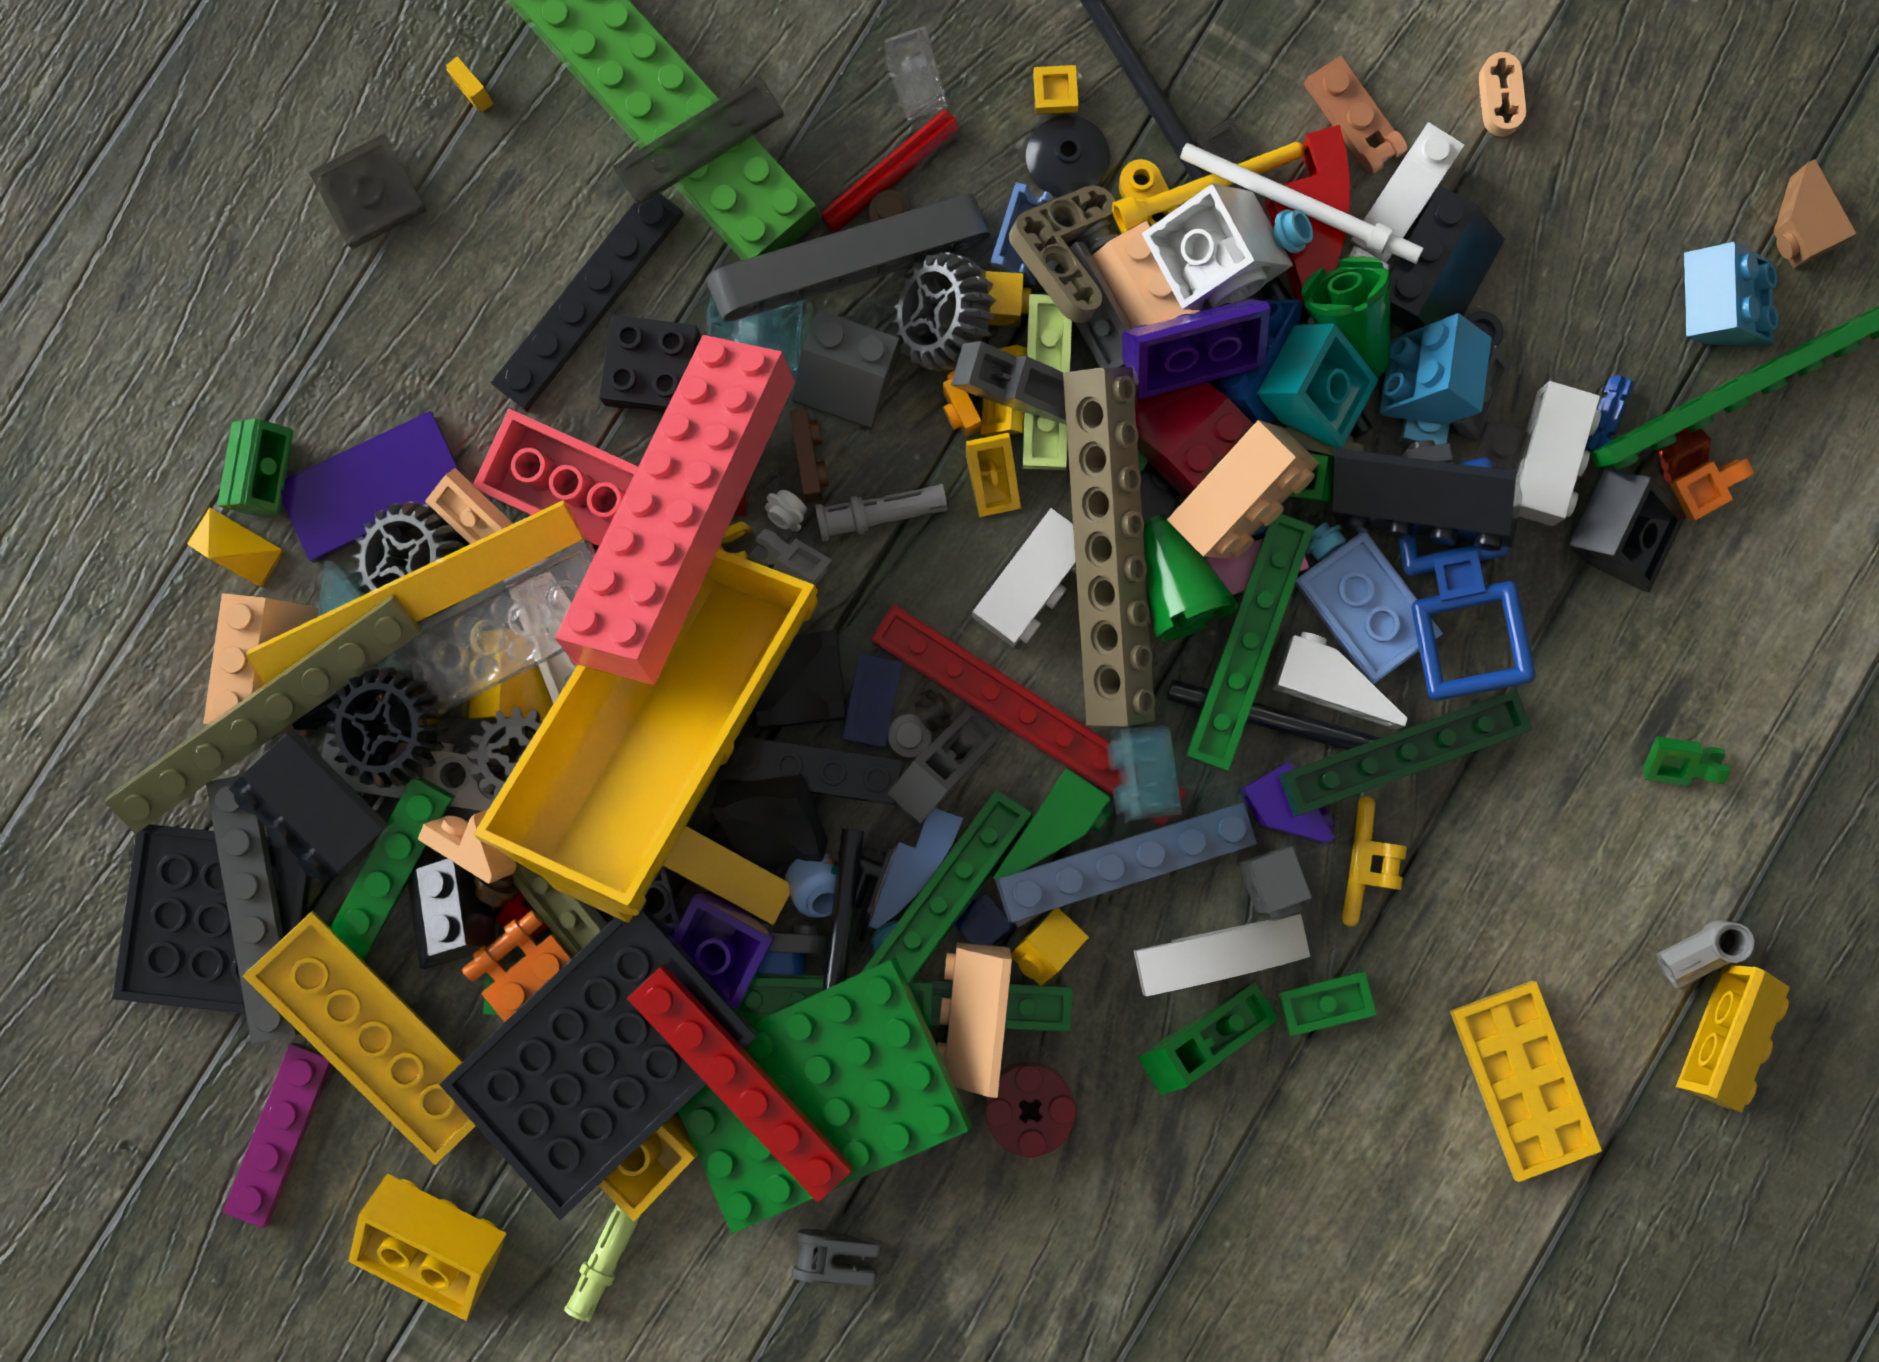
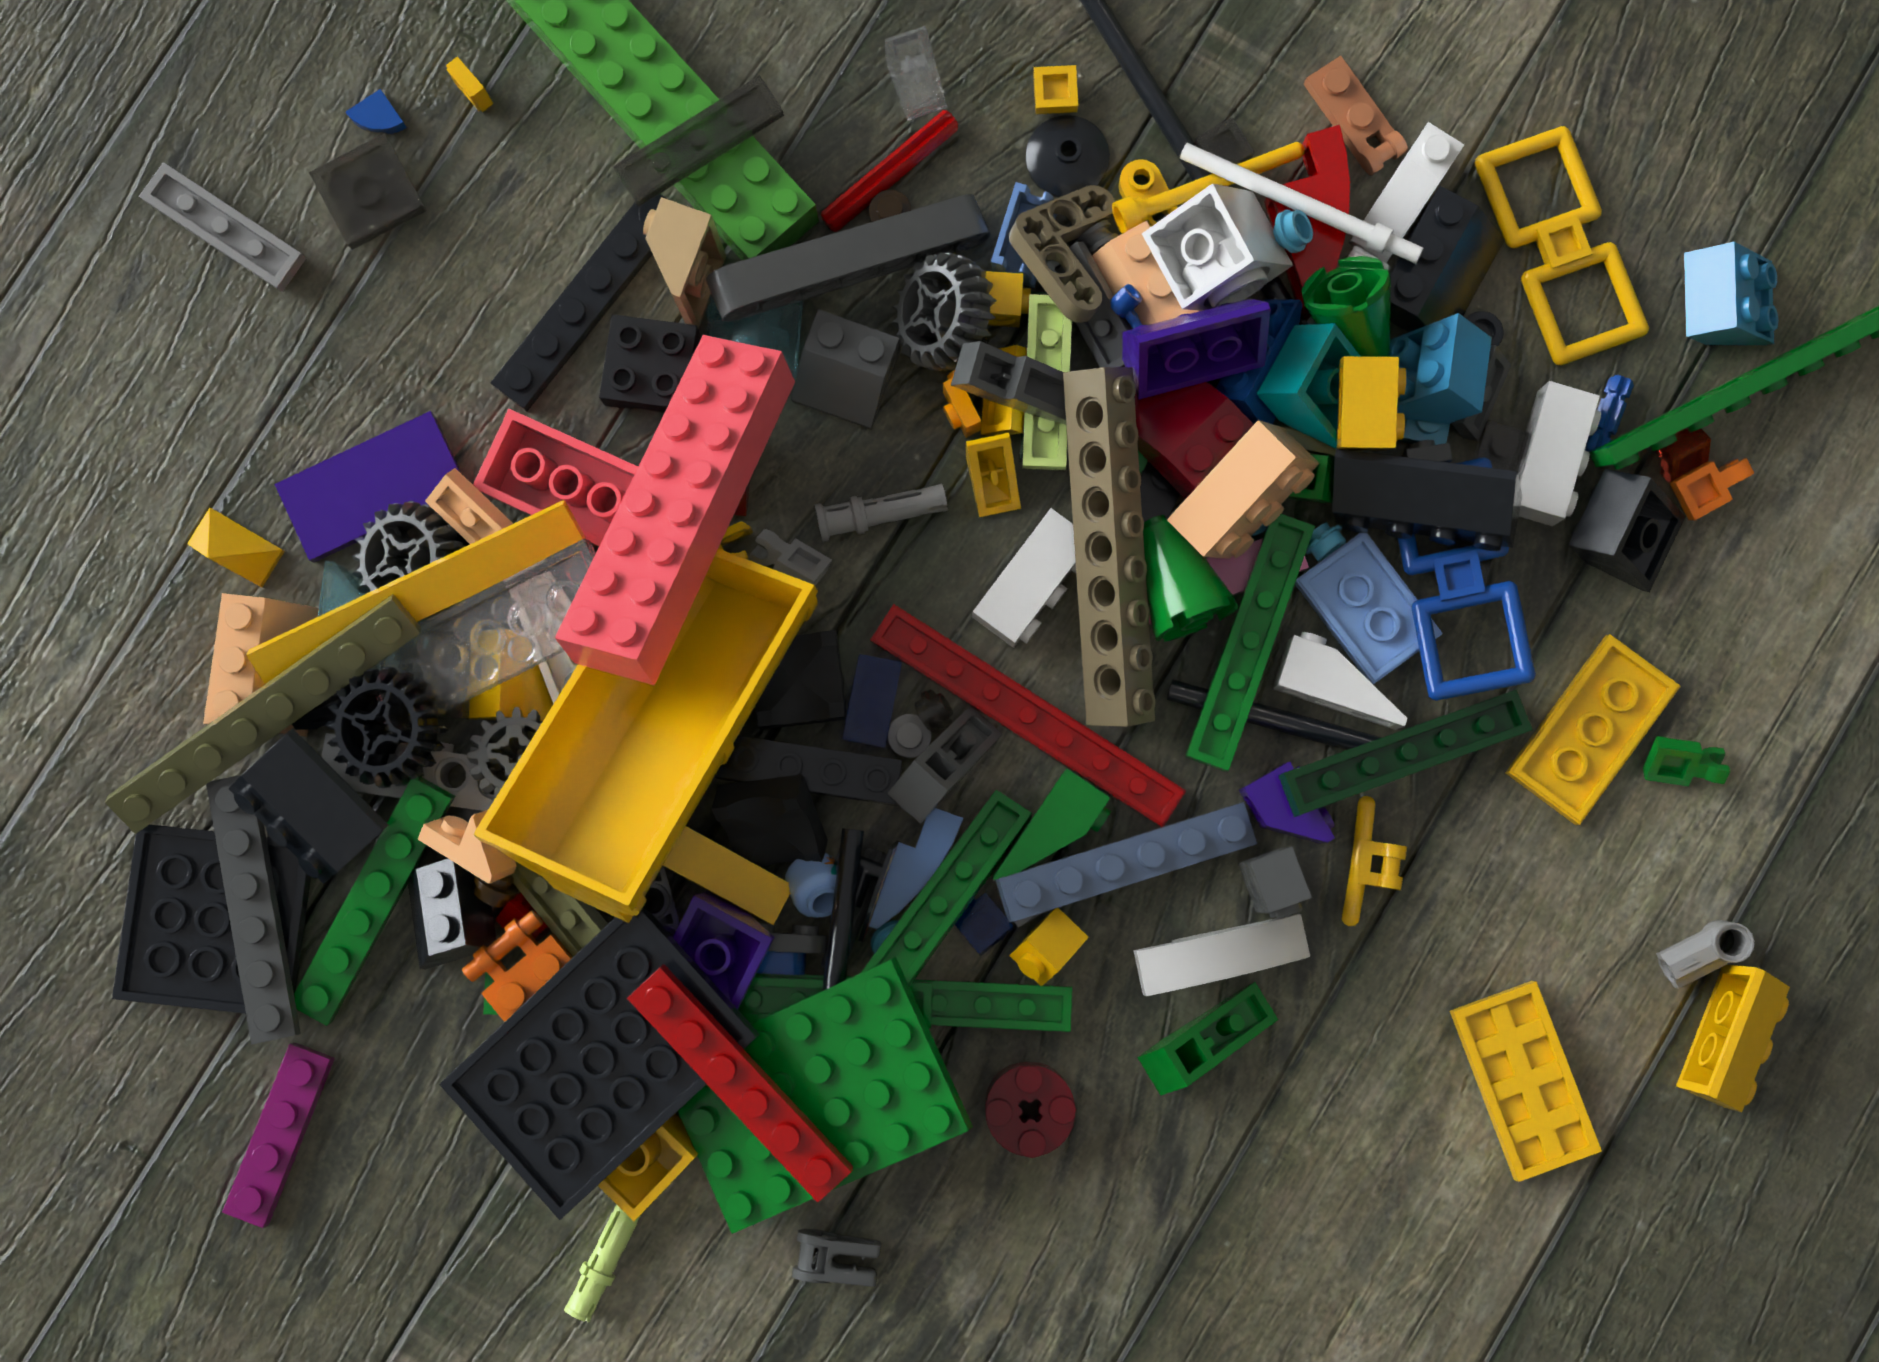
(222, 227): none -> light grey plate
(255, 467): green brick -> none
(364, 1033): yellow plate -> none
(376, 114): none -> blue tile
(426, 1246): yellow slope -> none
(686, 253): none -> tan slope
(785, 510): white plate -> none
(806, 436): reddish brown plate -> none
(976, 1016): light nougat slope -> none
(1125, 302): none -> blue hand
(1145, 773): clear light blue slope -> none
(1326, 1003): green plate -> none
(1369, 403): none -> yellow slope
(1511, 93): light nougat beam -> none
(1561, 245): none -> yellow bar
(1592, 729): none -> yellow tile
(1810, 218): medium nougat slope -> none

